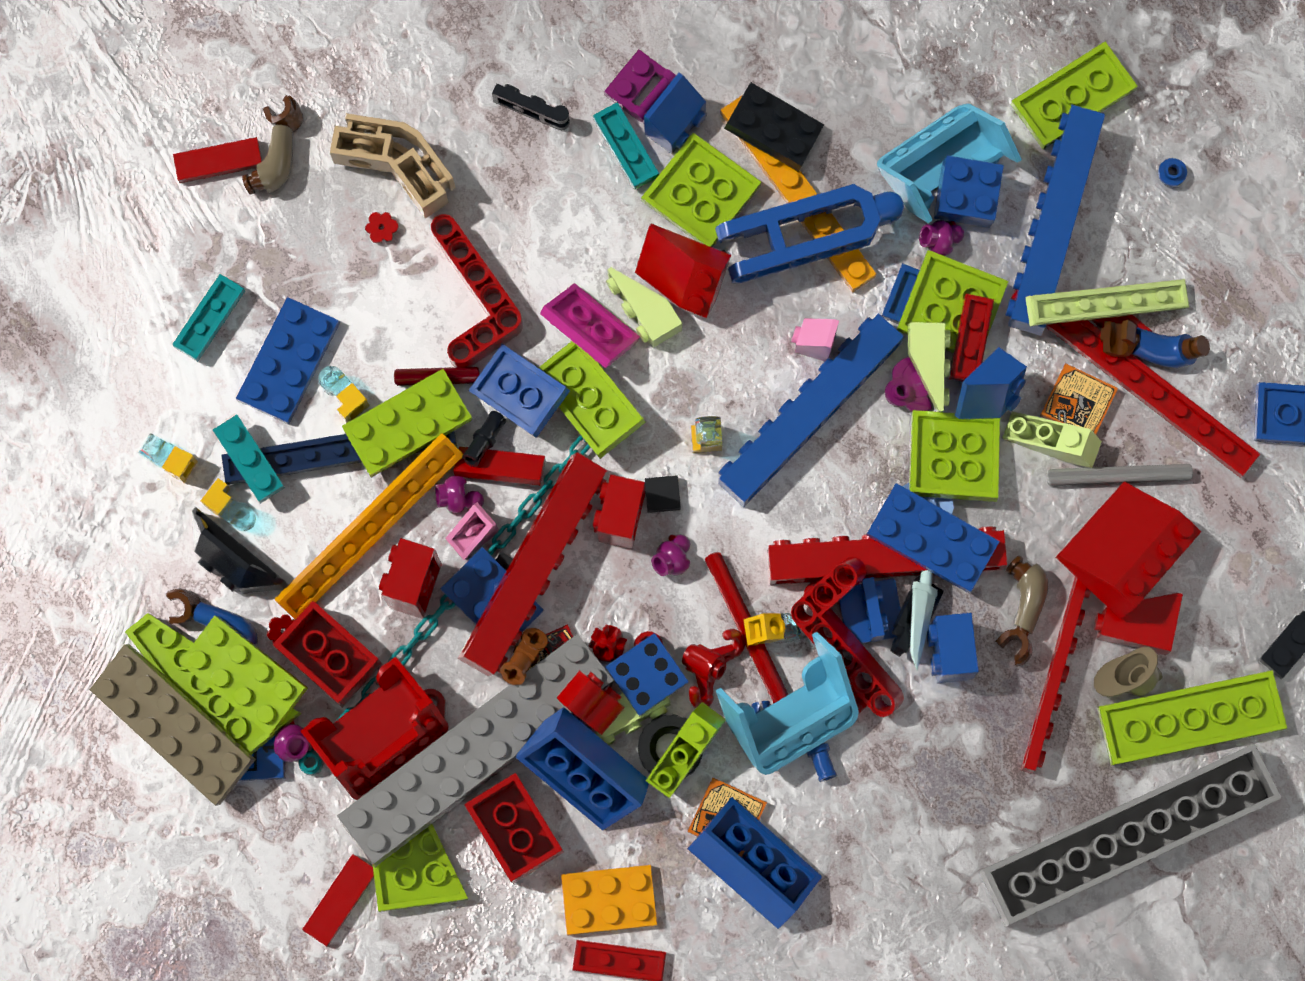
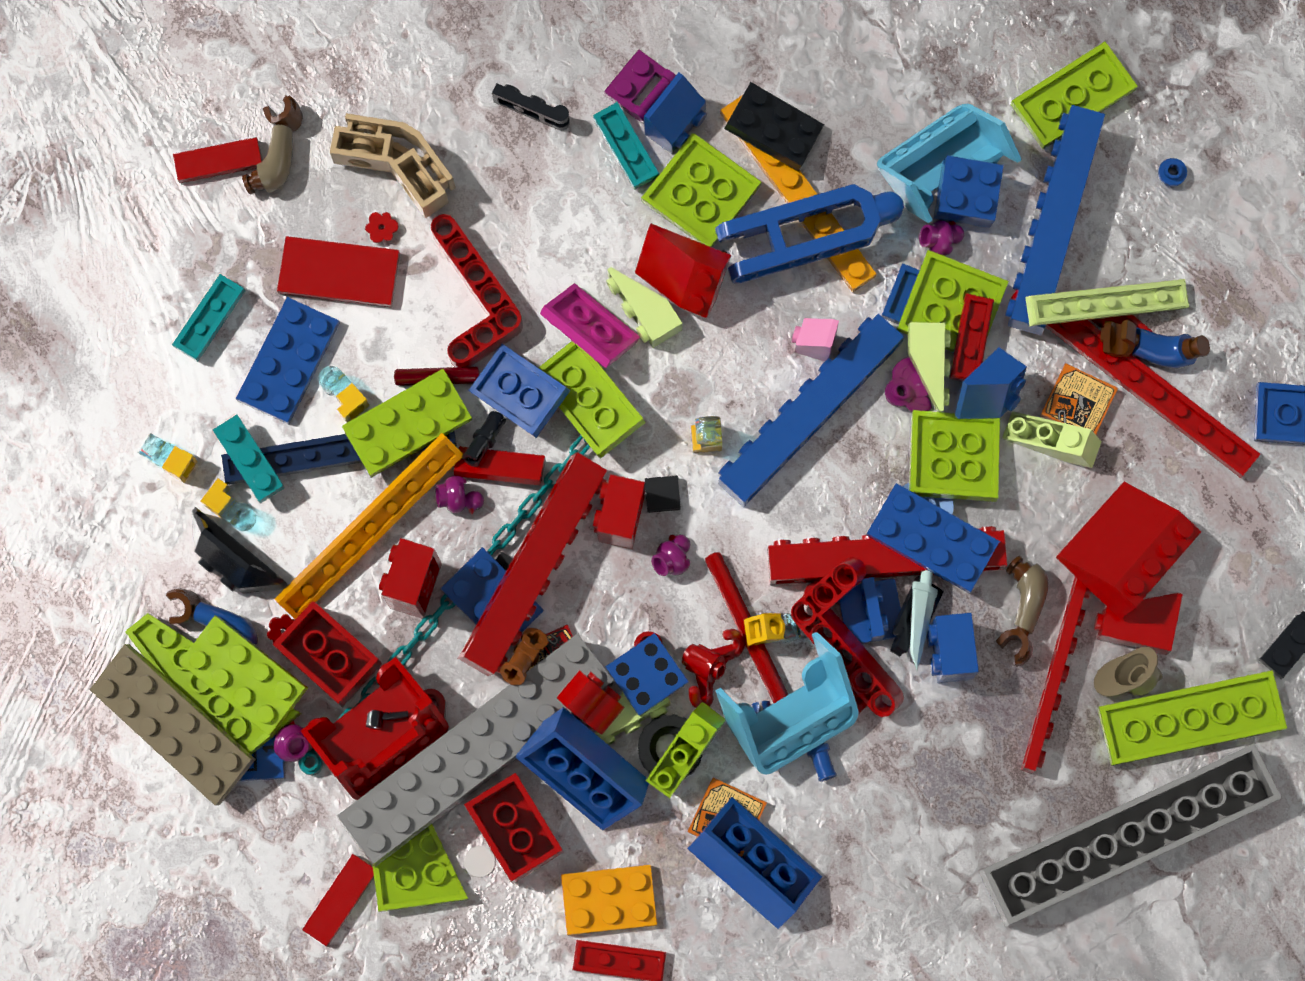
(338, 271): none -> red tile
(376, 717): none -> black hand
(472, 531): bright pink slope -> none
(479, 861): none -> white sticker
(607, 643): red gear -> none
(1119, 474): light grey axle -> none

